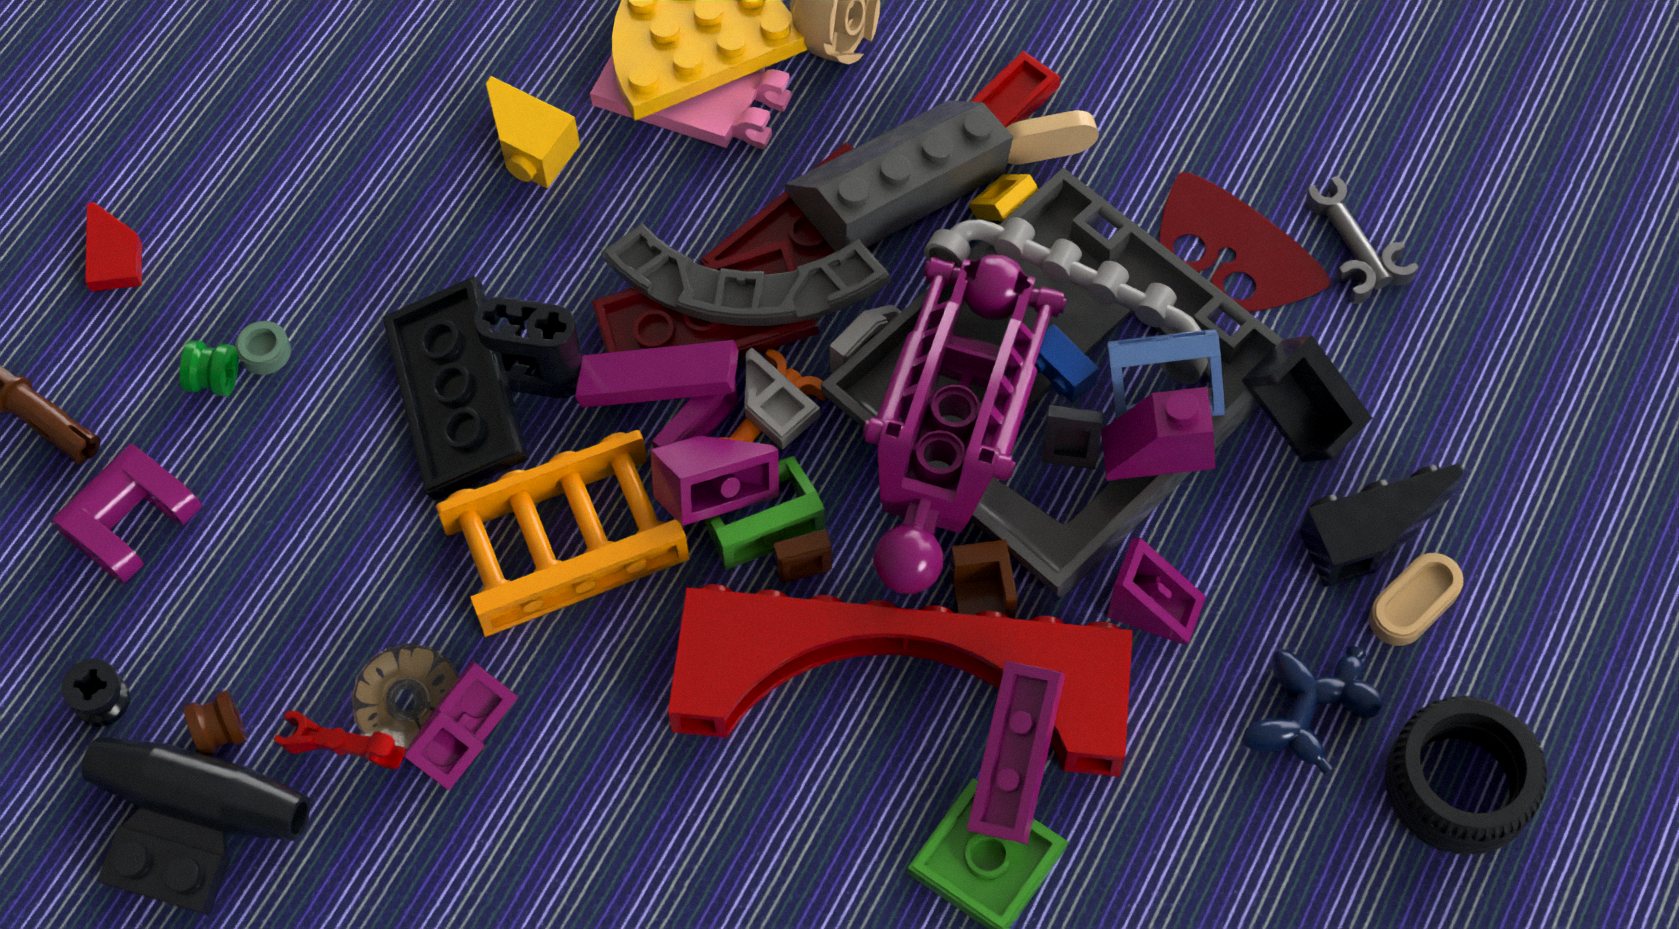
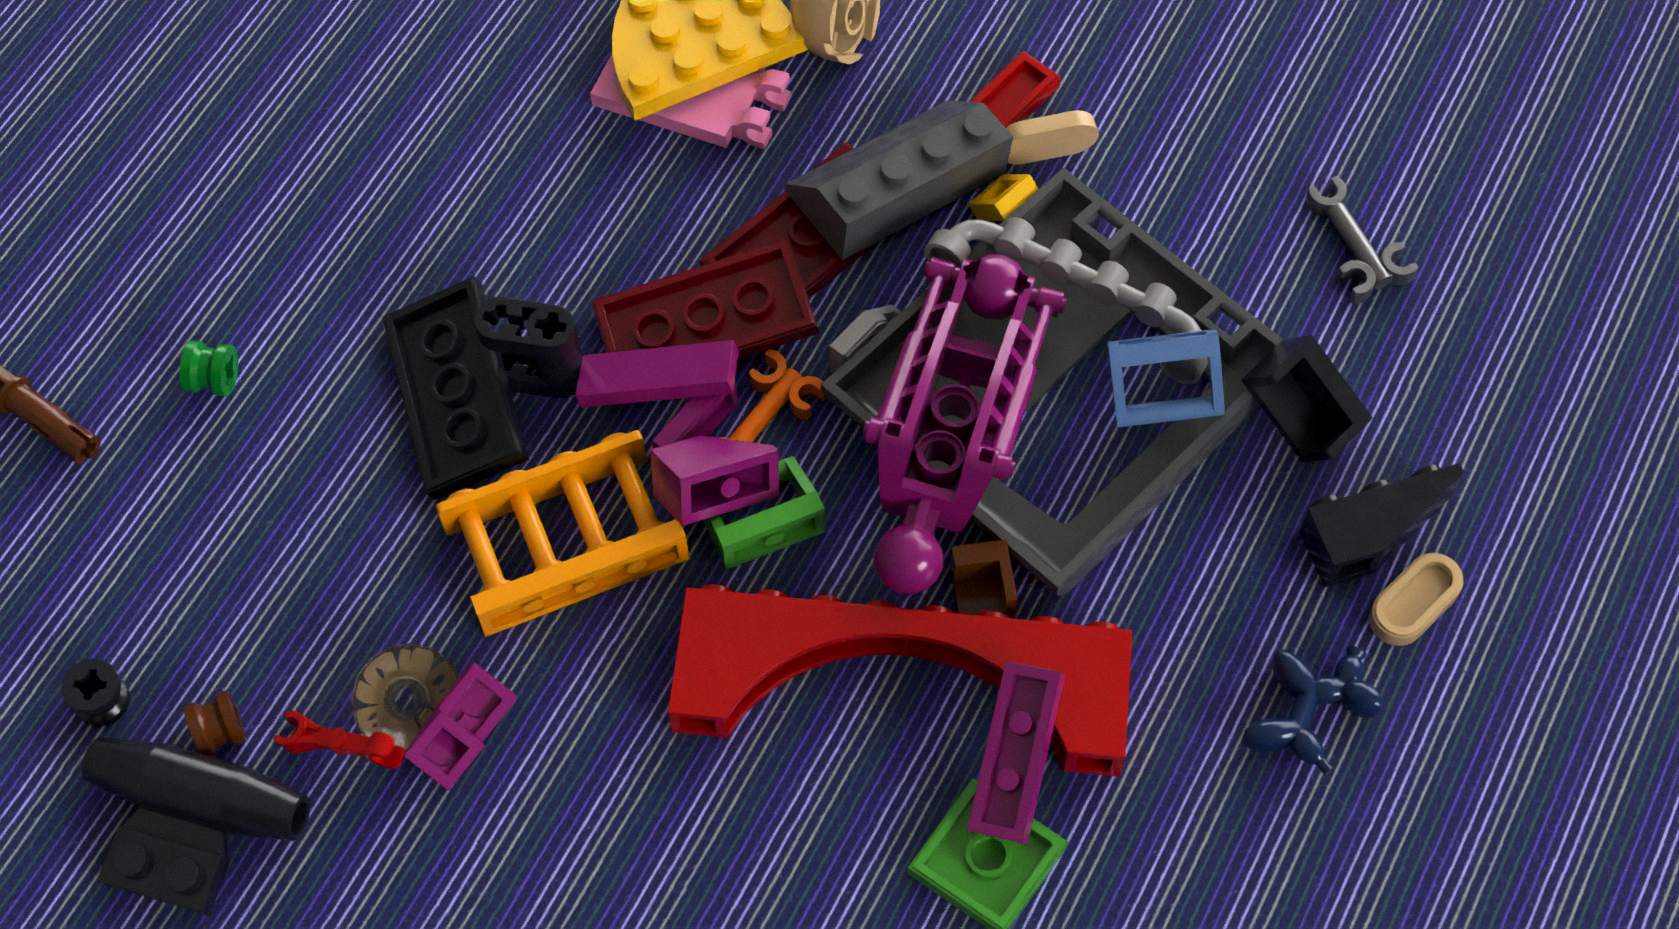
(110, 498): magenta connector -> none
(111, 252): red tile -> none
(263, 347): sand green tile -> none
(532, 133): yellow slope -> none
(745, 296): dark grey tile -> none
(776, 402): light grey tile -> none
(803, 556): reddish brown tile -> none
(1065, 365): blue piece -> none
(1072, 437): black tile -> none
(1154, 595): magenta slope -> none
(1161, 436): magenta slope -> none
(1263, 251): dark red piece -> none
(1496, 732): black tyre -> none

